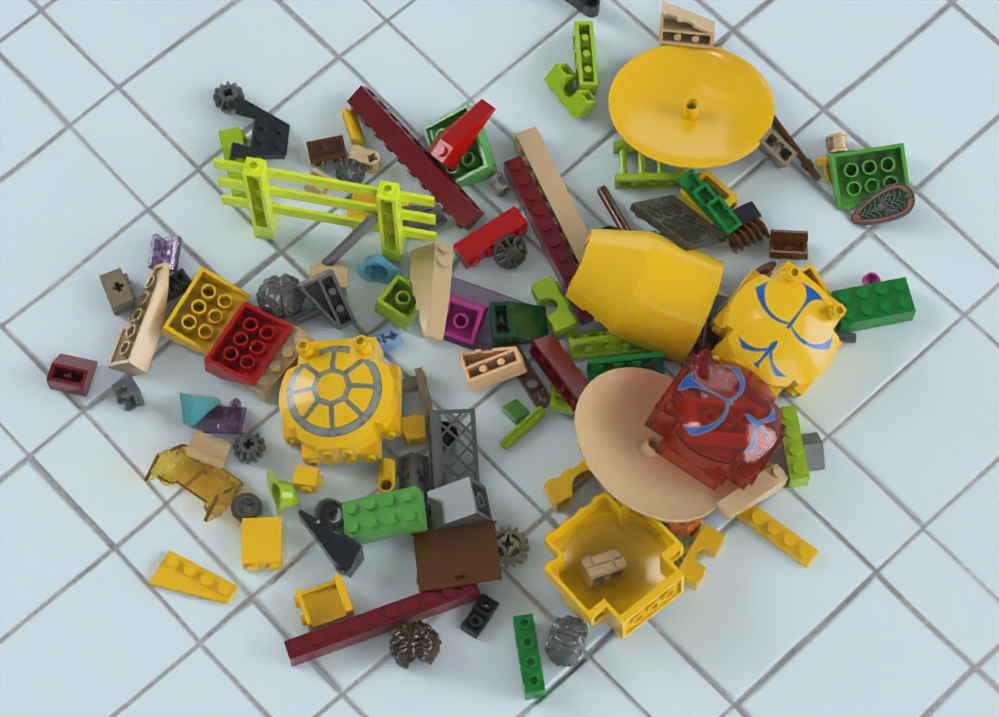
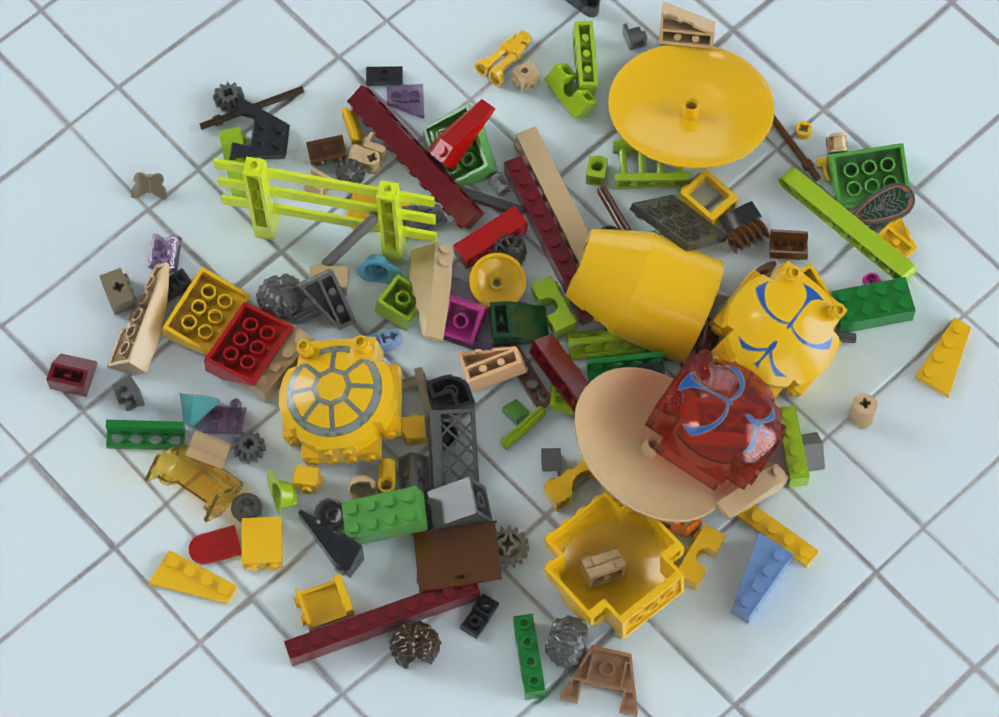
(142, 428): none -> green fence
(148, 183): none -> dark tan animal
(215, 546): none -> red window
(218, 120): none -> dark brown bar
(361, 487): none -> tan hair
(368, 142): none -> tan bracket
(384, 75): none -> black plate
(407, 98): none -> clear purple wing
(450, 393): none -> black brick
(491, 201): none -> dark grey axle
(498, 268): none -> yellow dish
(512, 49): none -> yellow piece
(525, 76): none -> tan brick
(551, 460): none -> dark grey panel
(596, 177): none -> lime brick
(605, 670): none -> medium nougat wing
(634, 37): none -> dark grey panel
(709, 202): green slope -> none
(762, 573): none -> medium blue wedge
(776, 149): dark tan brick -> none
(801, 134): none -> yellow bush
(846, 225): none -> lime beam
(863, 410): none -> tan piece
(899, 237): none -> yellow wing
(943, 361): none -> yellow wing

